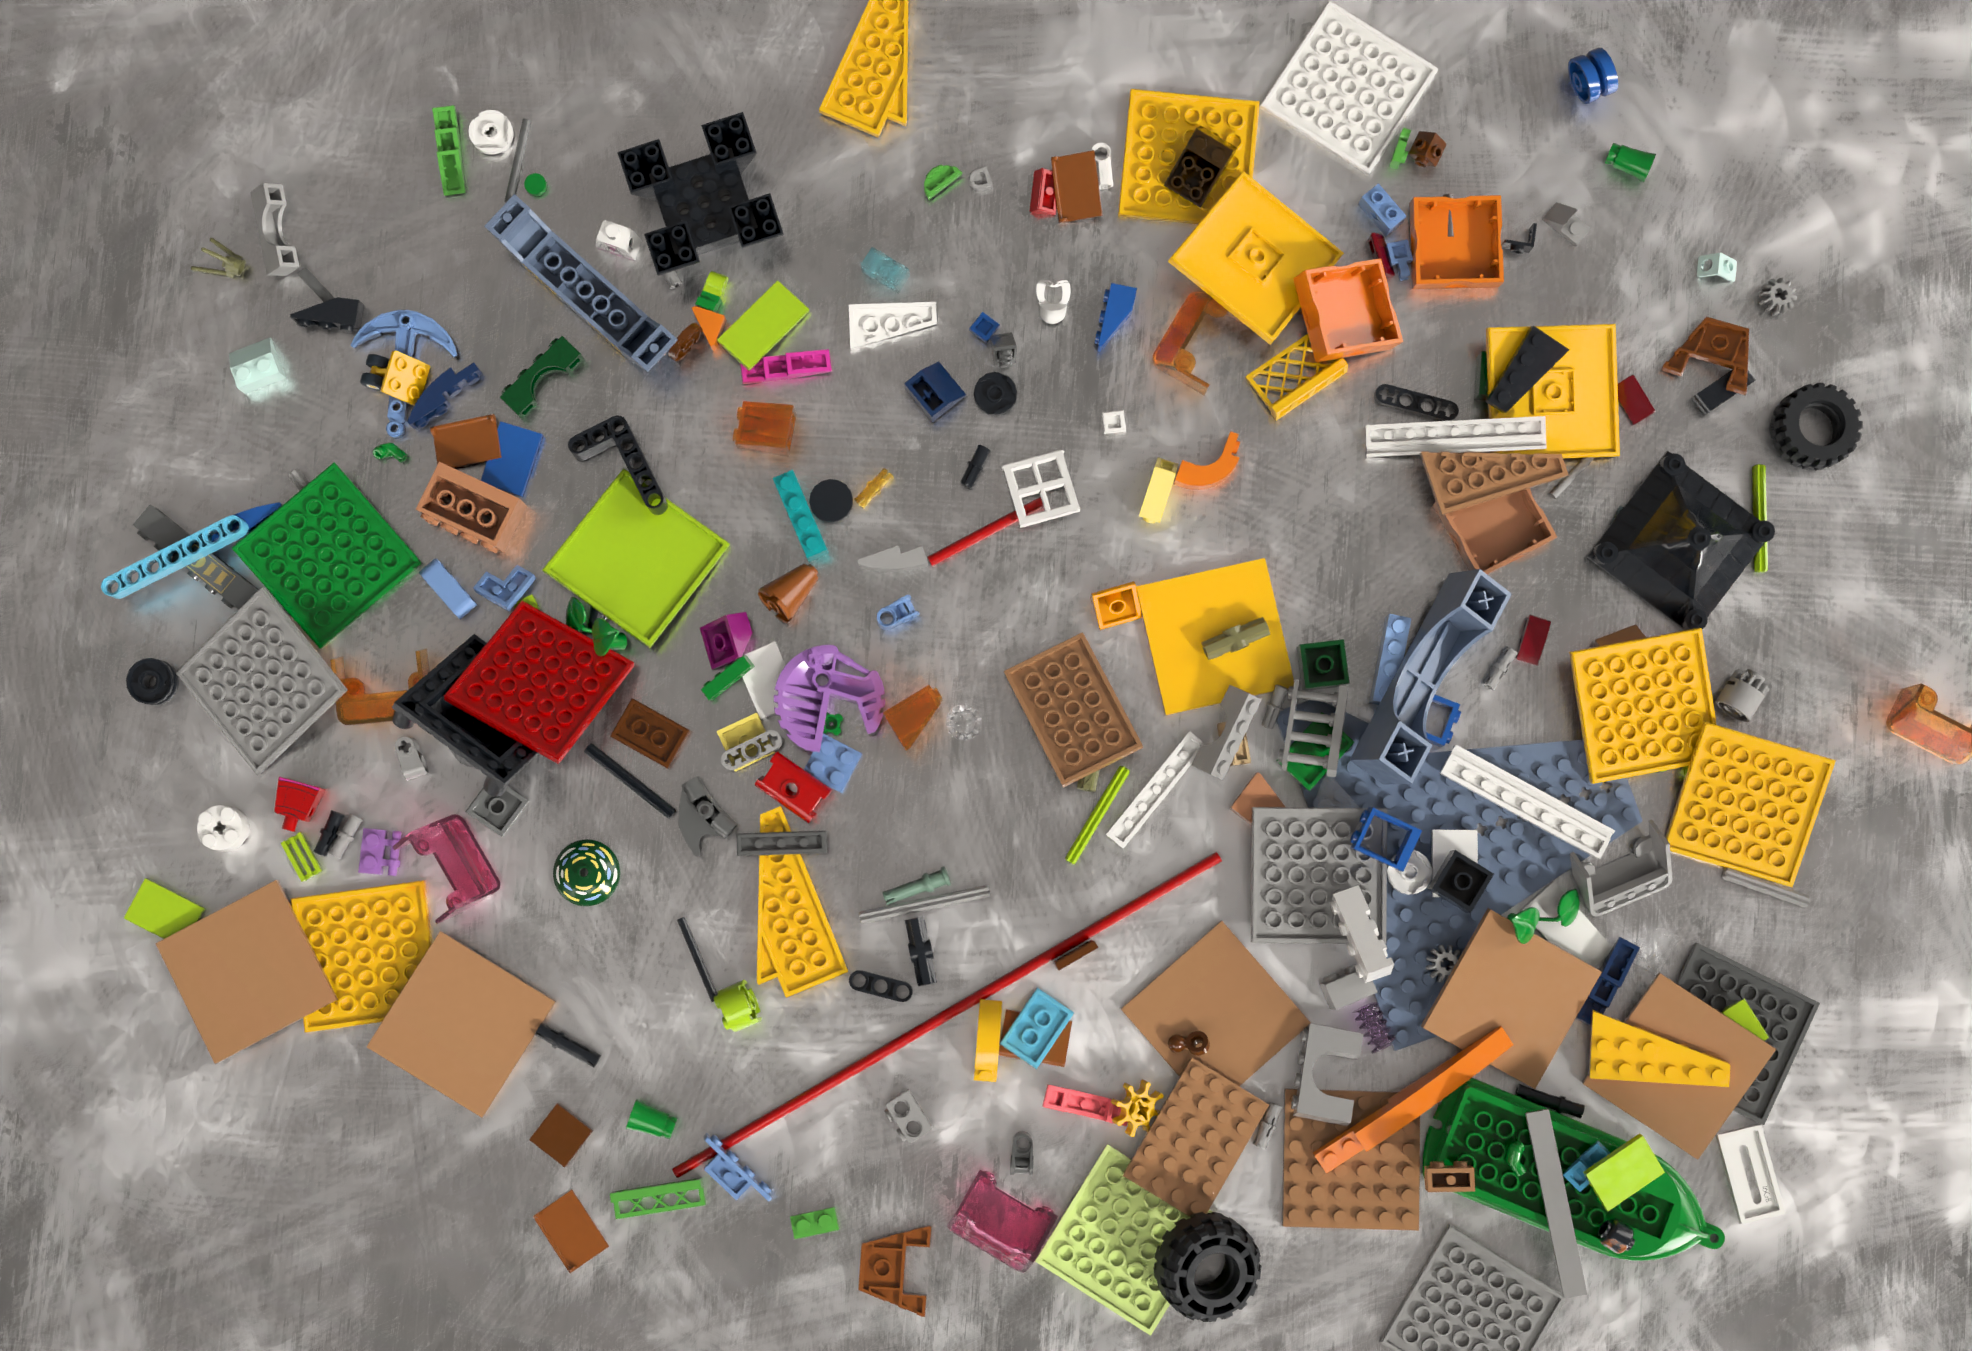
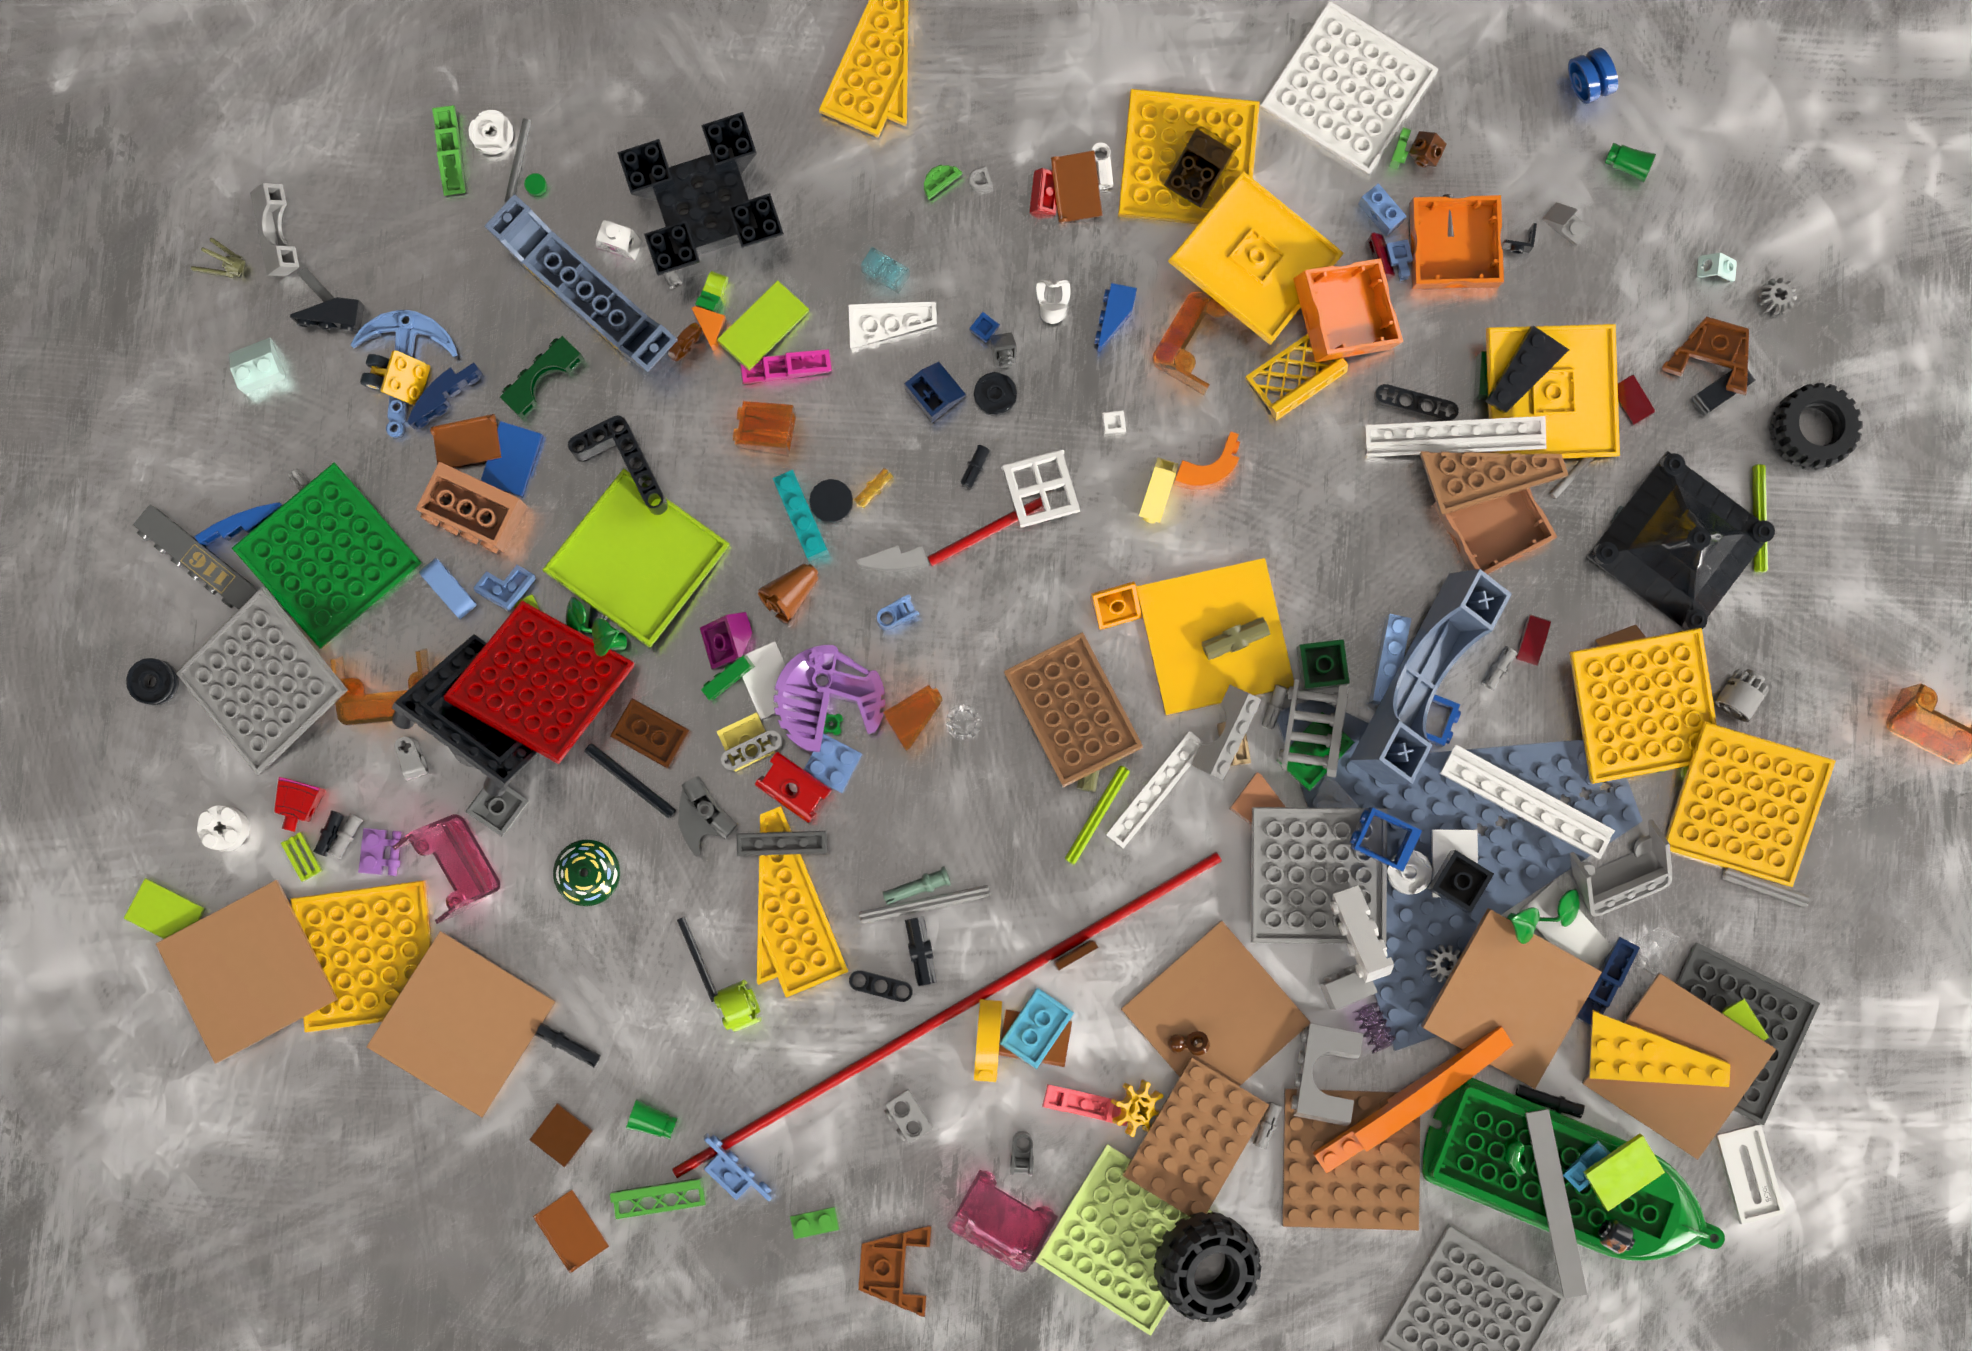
(164, 557): medium azure beam -> none
(389, 450): green arm -> none
(1449, 1178): medium nougat brick -> none

